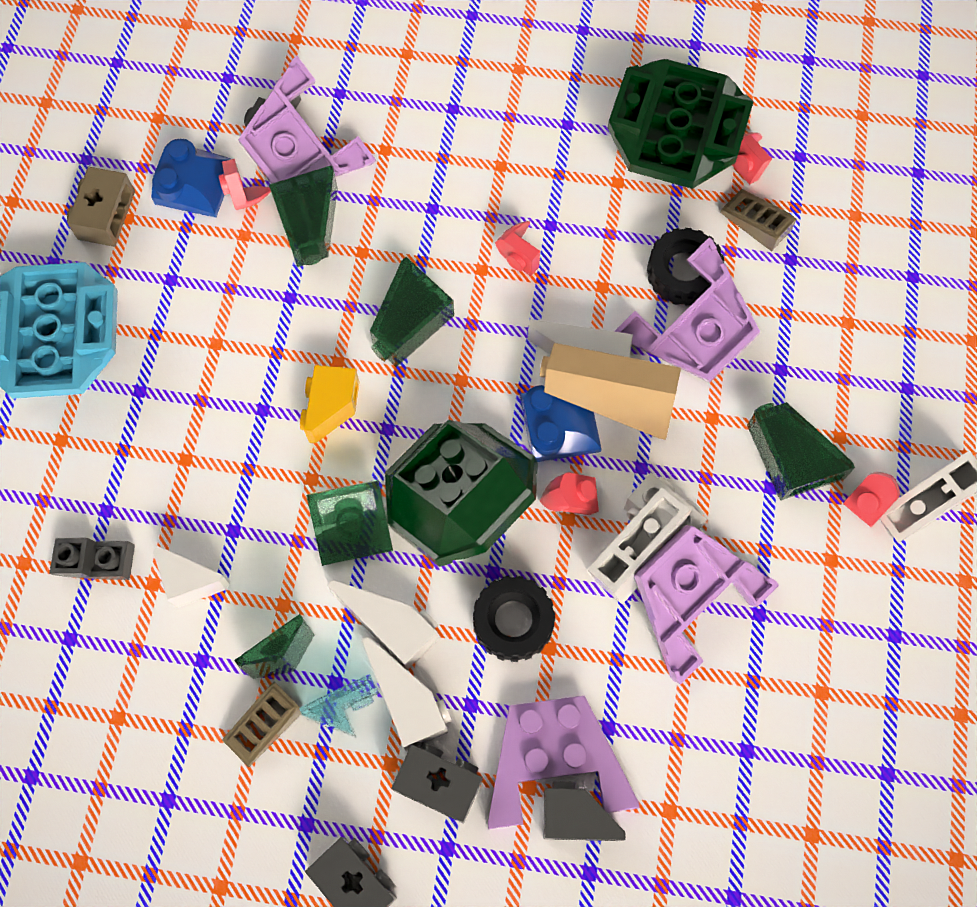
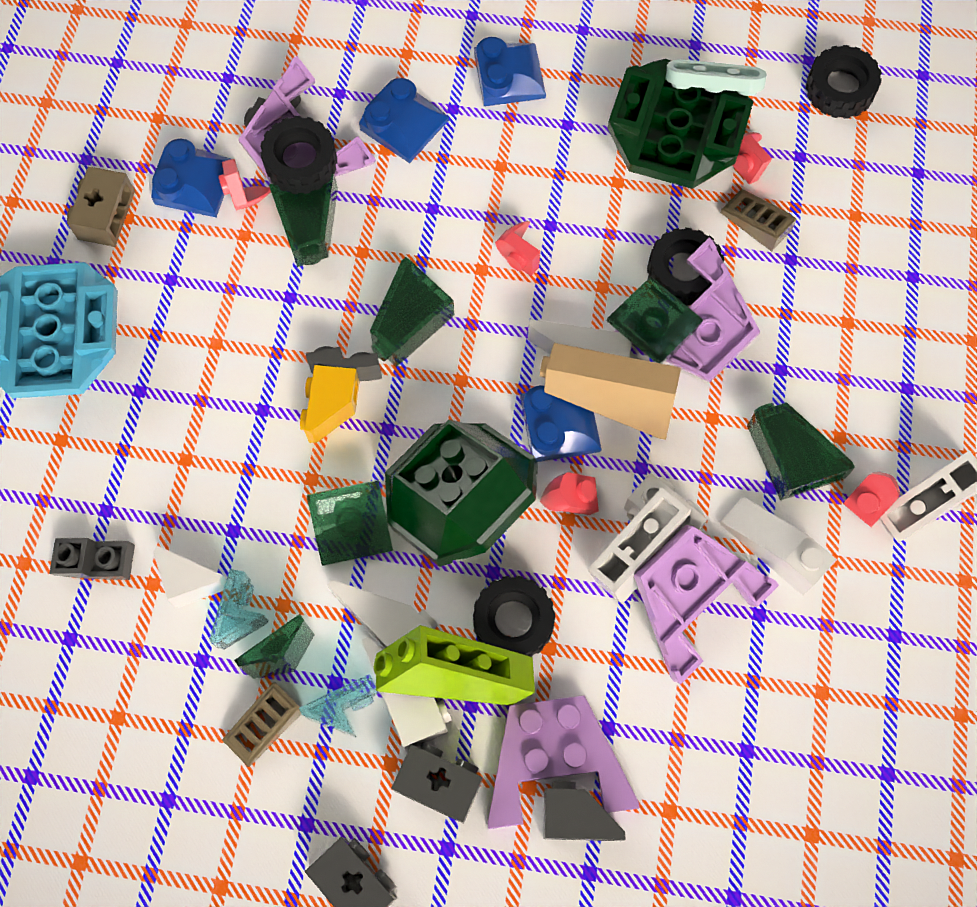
(231, 620): none -> clear light blue slope
(299, 131): none -> black tyre
(365, 363): none -> dark grey slope
(402, 119): none -> blue slope
(453, 668): none -> lime slope
(508, 72): none -> blue slope
(655, 321): none -> clear green slope
(716, 76): none -> light aqua plate
(779, 545): none -> white slope
(847, 60): none -> black tyre

